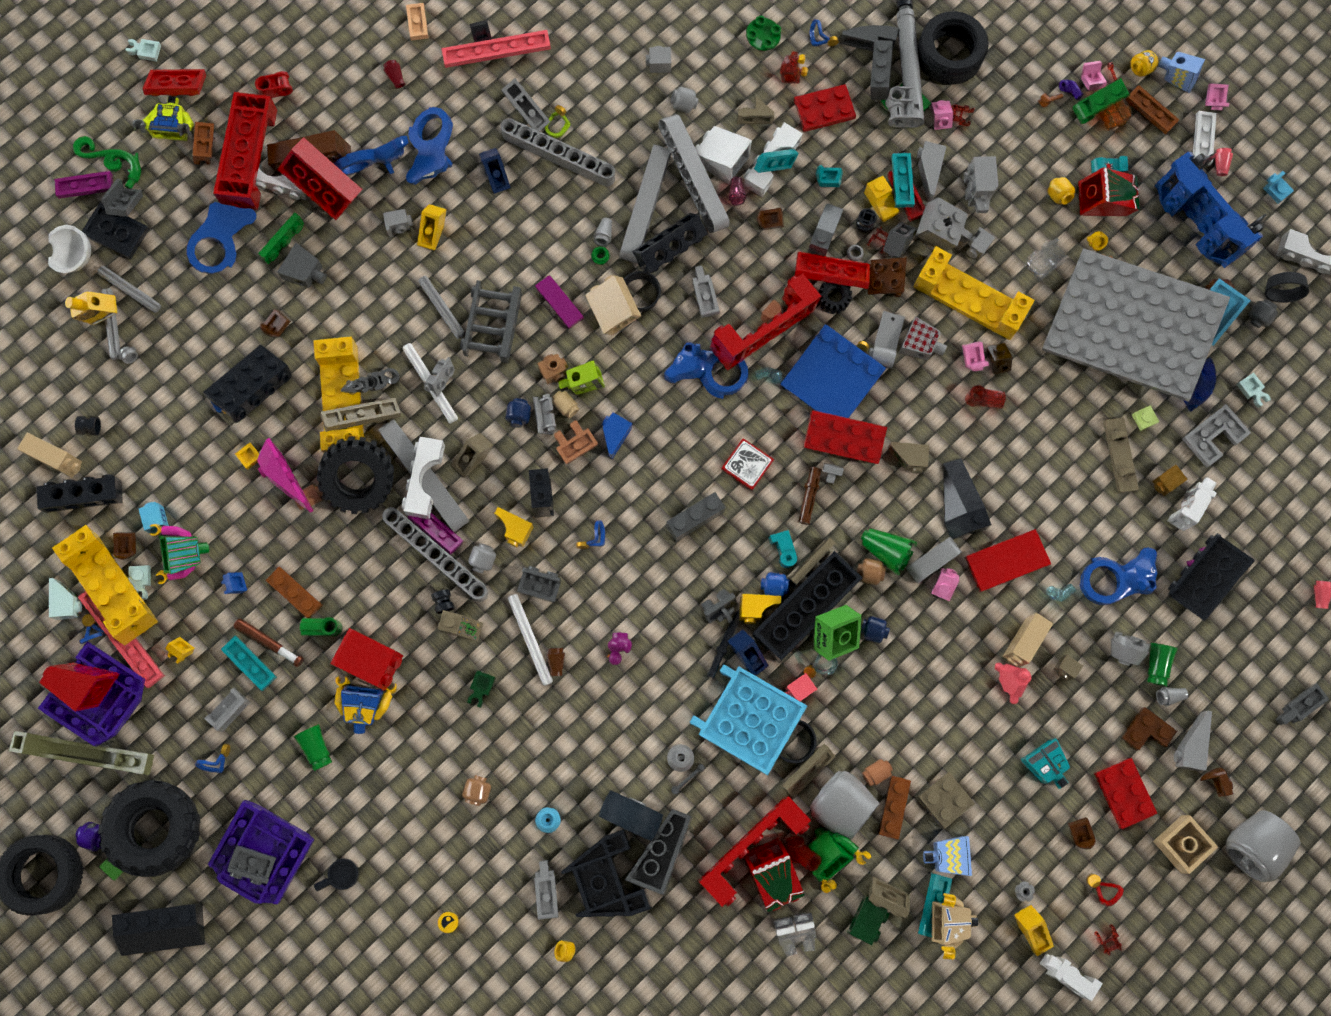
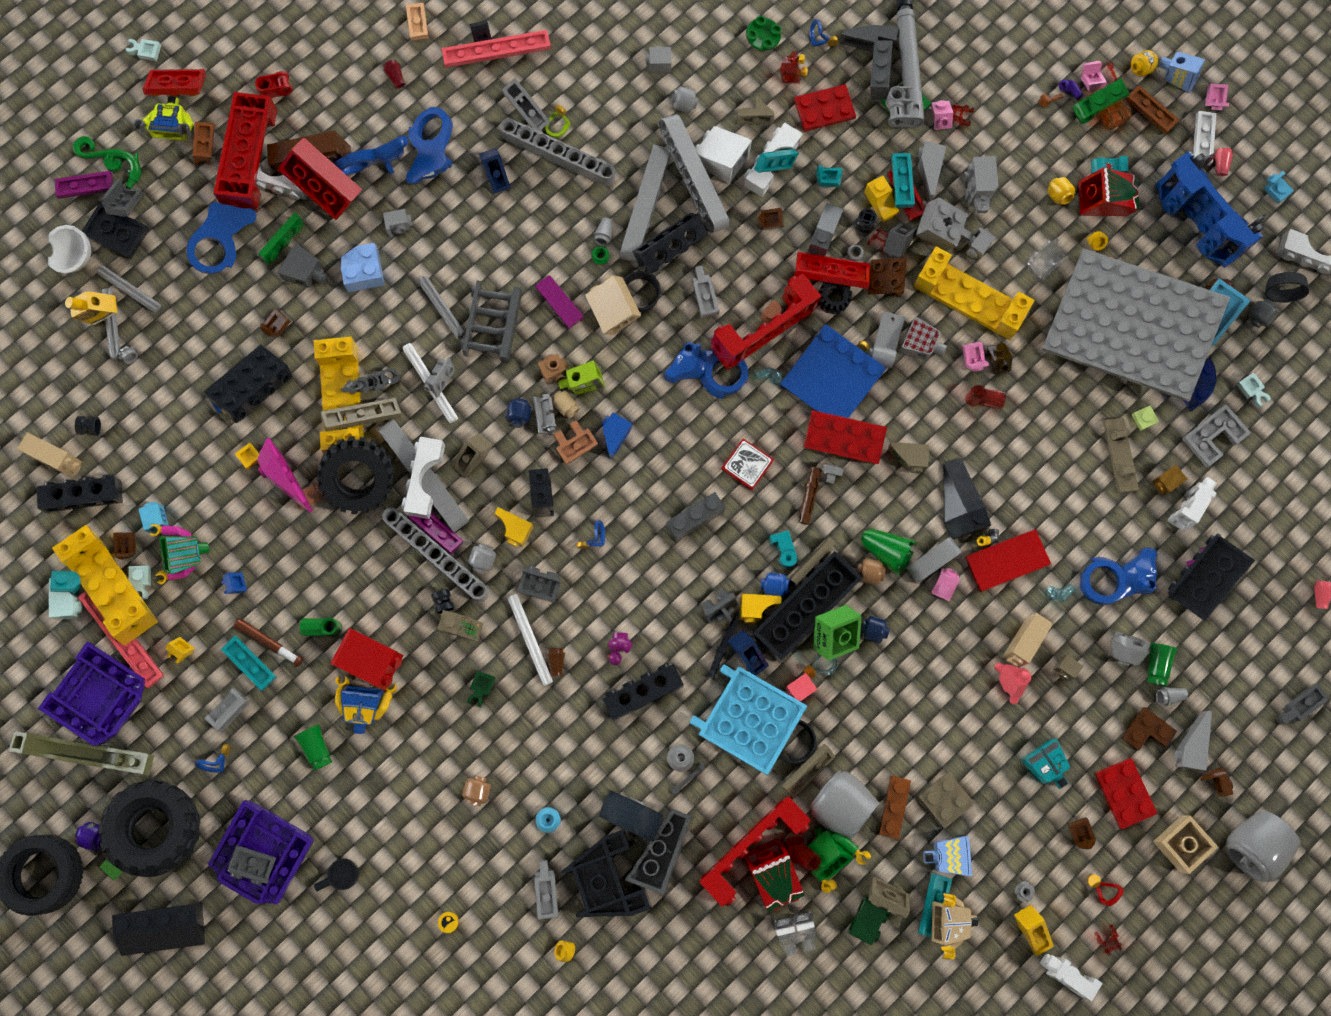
(65, 581): none -> teal plate
(78, 684): red slope -> none
(89, 621): blue piece -> none
(294, 592): dark orange plate -> none
(362, 268): none -> light blue slope
(431, 226): yellow slope -> none
(617, 710): none -> black brick
(737, 192): clear pink cone -> none
(877, 772): nougat brick -> none
(960, 26): black tyre -> none
(992, 537): none -> arm

